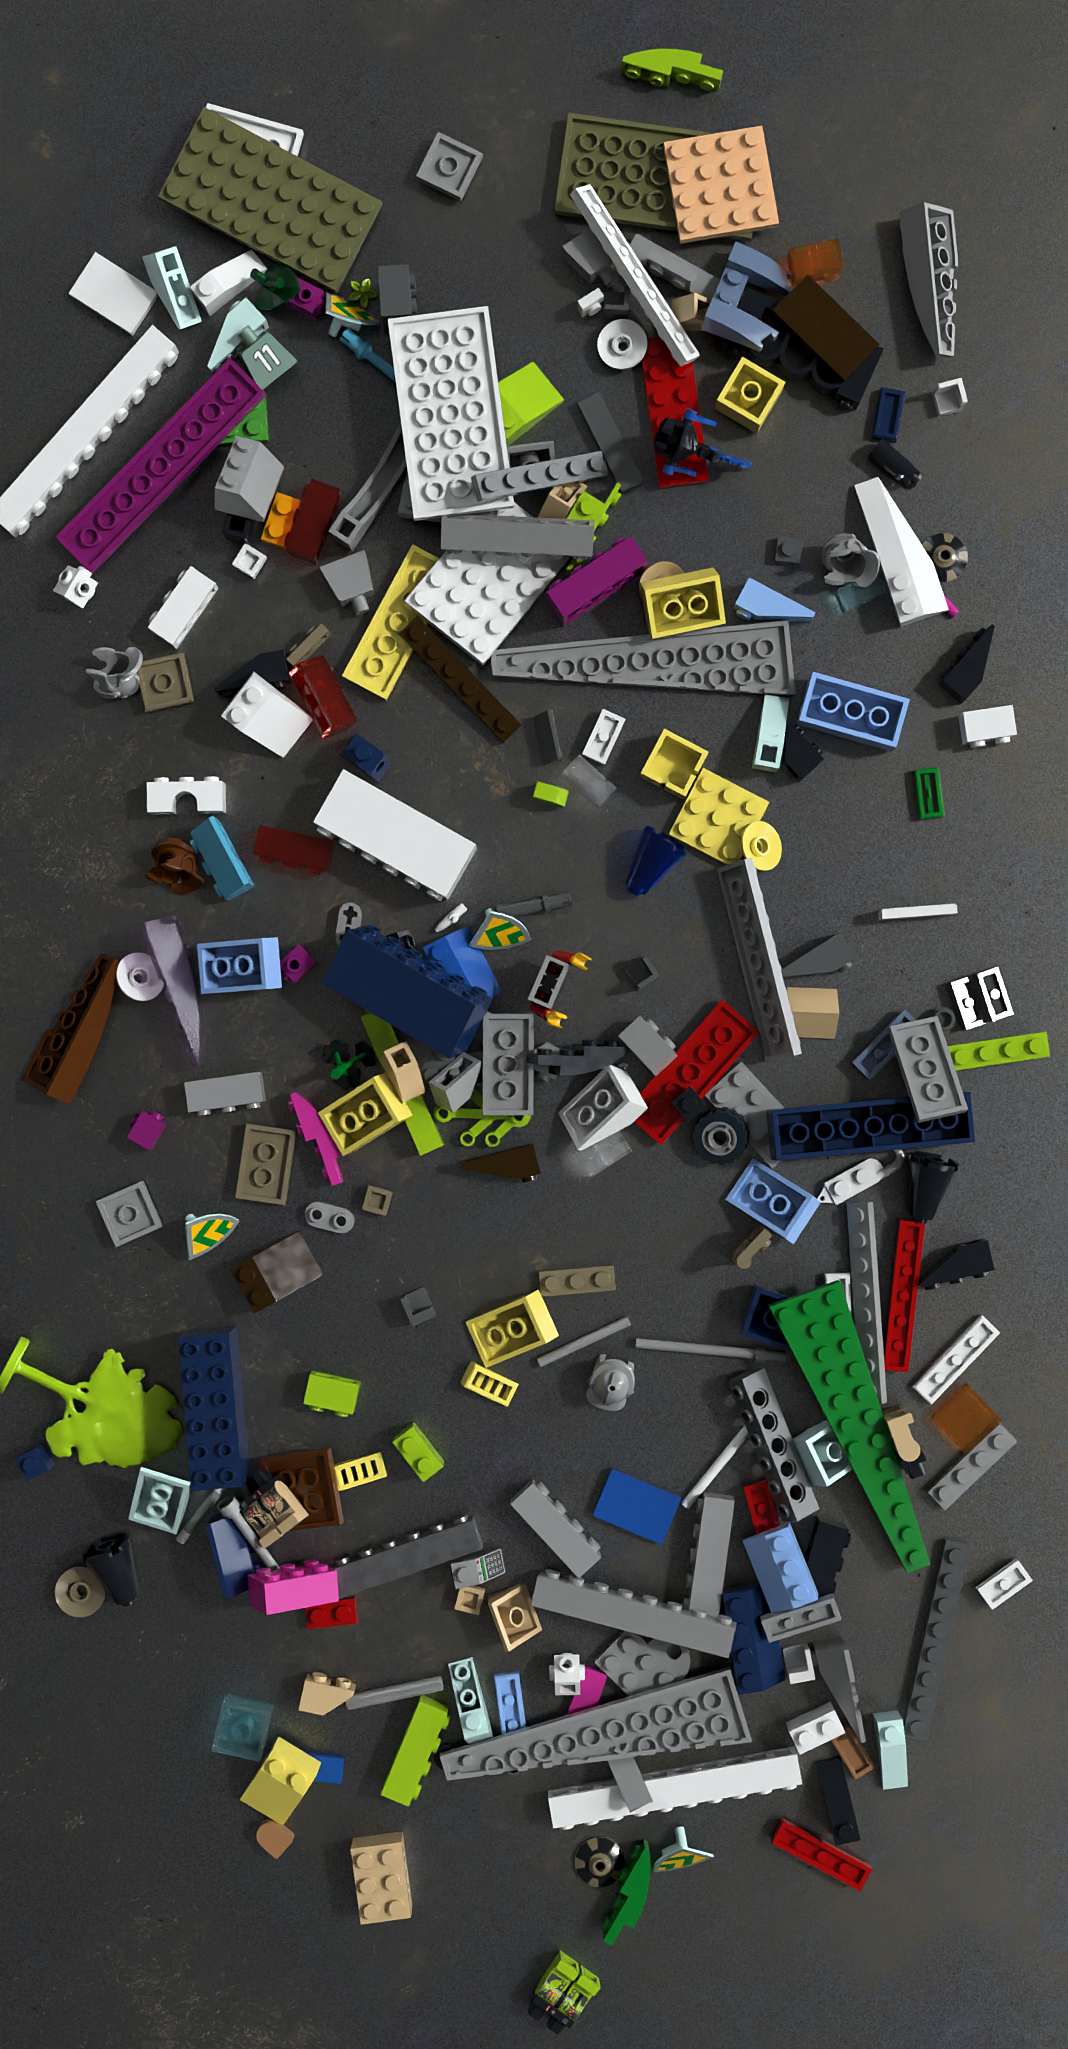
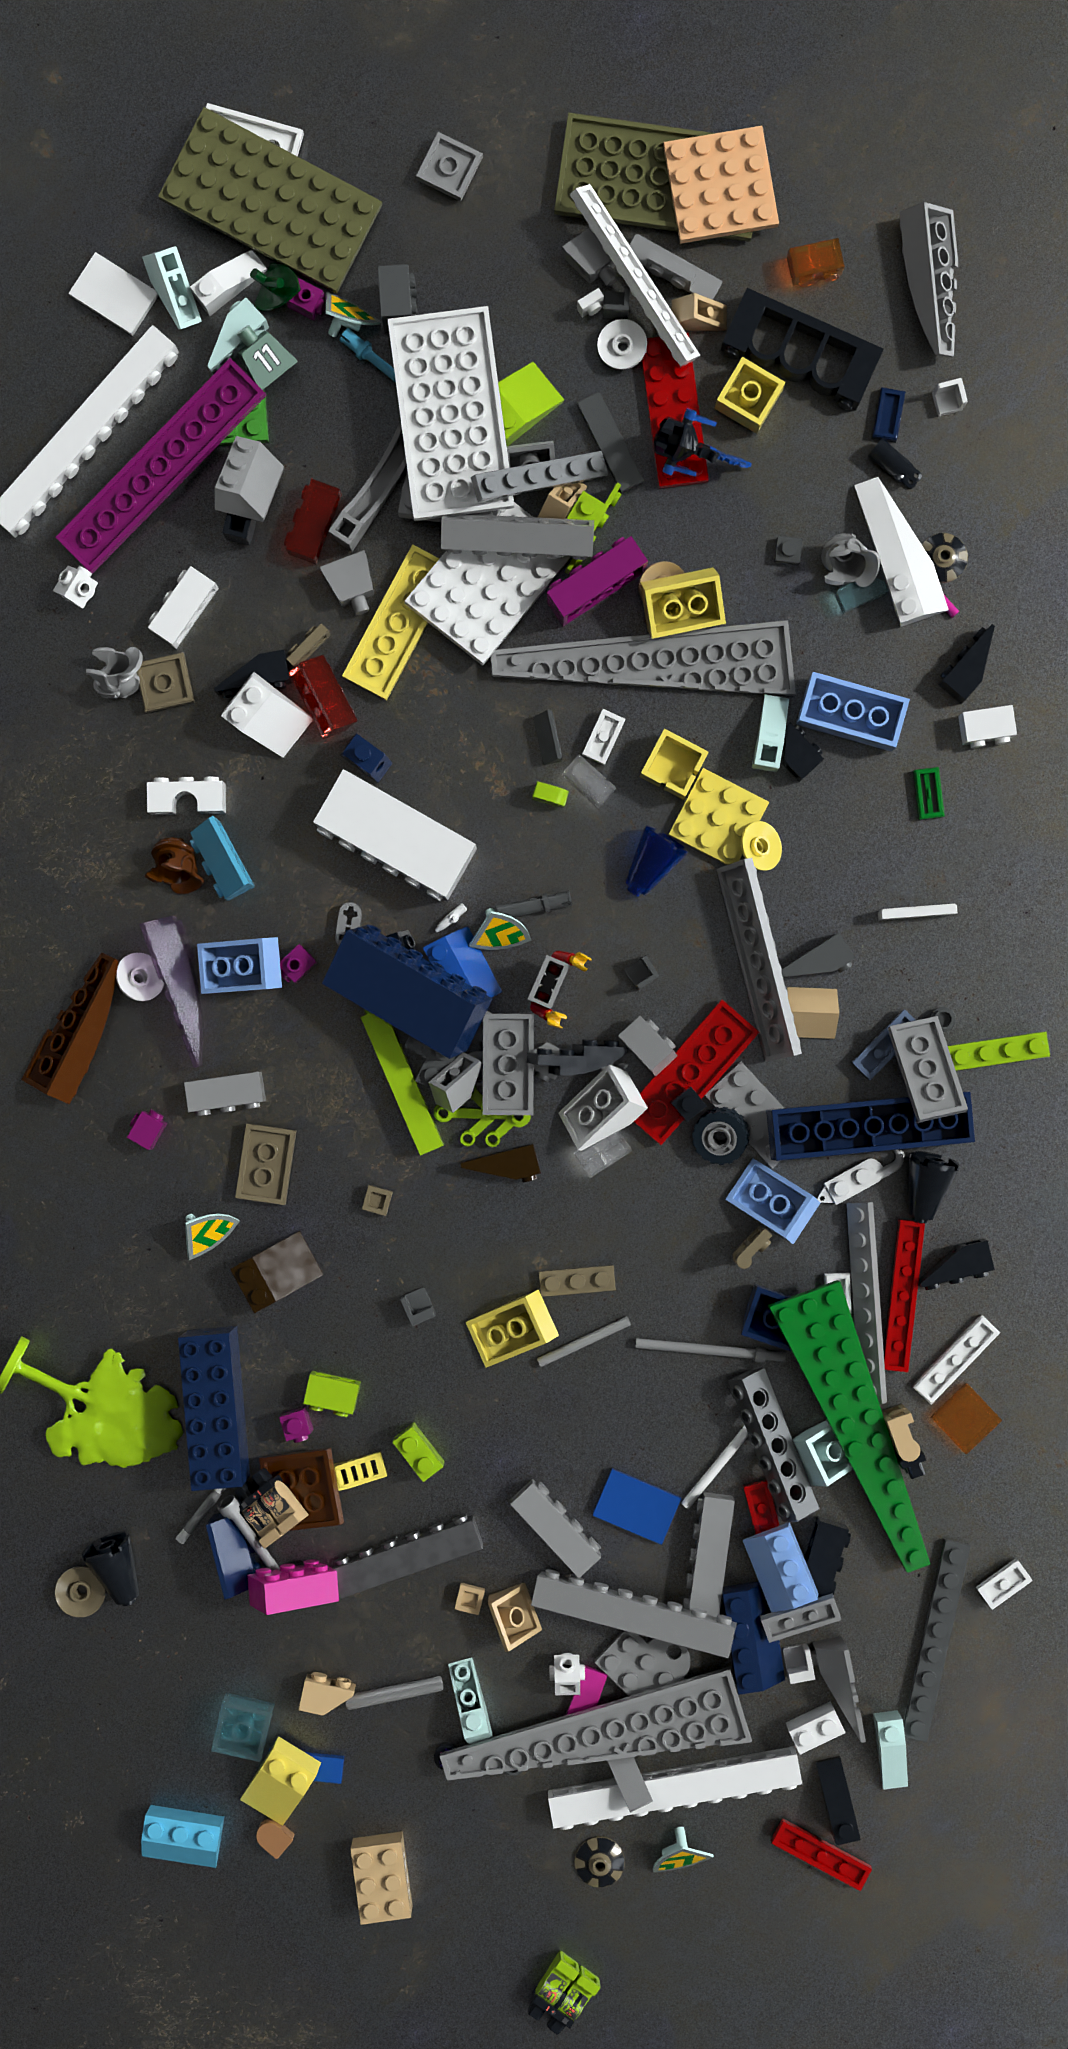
(34, 1461): dark blue brick -> none
(129, 1213): light grey plate -> none
(159, 1500): light aqua slope -> none
(182, 1836): none -> medium azure slope
(249, 561): white plate -> none
(280, 520): light orange plate -> none
(293, 849): clear red brick -> none
(296, 1424): none -> magenta brick
(313, 1127): dark pink slope -> none
(329, 1217): light grey plate -> none
(332, 1614): red plate -> none
(346, 1073): black plant -> none
(362, 292): lime plant -> none
(364, 1114): light yellow brick -> none
(403, 1071): tan slope -> none
(415, 1749): lime brick -> none
(459, 679): dark brown plate -> none
(470, 1374): light yellow slope -> none
(477, 1567): light grey slope -> none
(509, 1701): light blue tile -> none
(607, 1374): light grey helmet -> none
(634, 1886): green slope -> none
(662, 64): lime slope -> none
(724, 317): sand blue wedge -> none
(768, 605): light blue slope -> none
(825, 328): dark brown tile -> none
(853, 1752): medium nougat tile -> none
(971, 1467): light grey plate -> none
(980, 998): slope -> none

